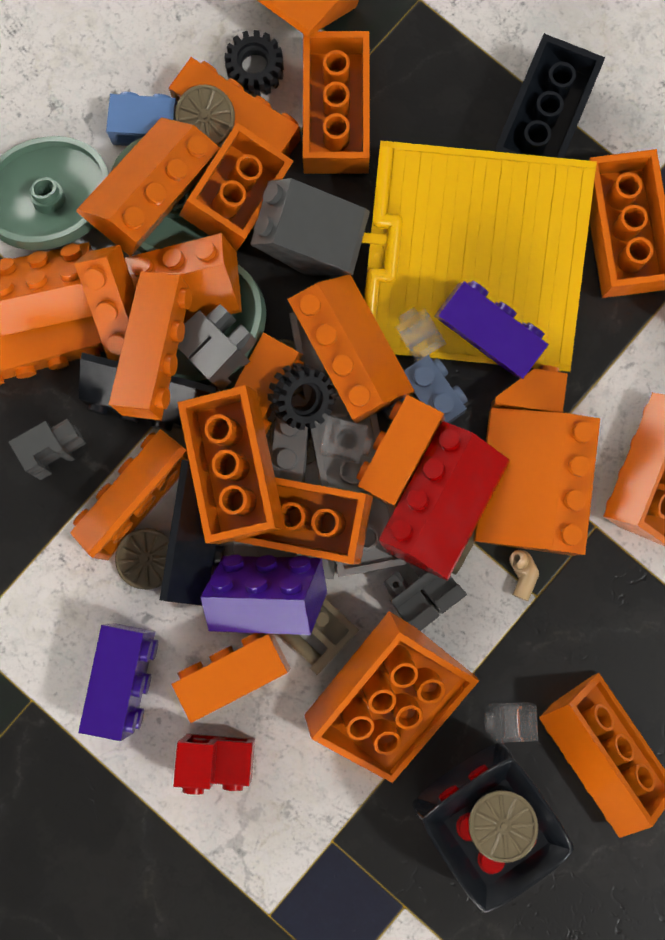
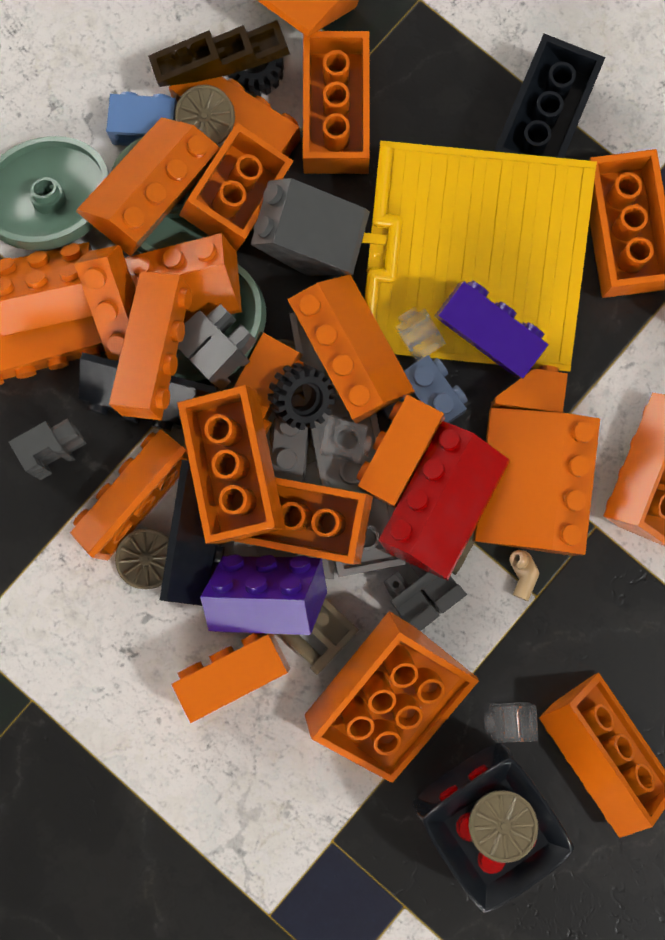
(118, 682): dark purple brick -> none
(213, 760): red brick -> none
(218, 56): none -> dark brown slope

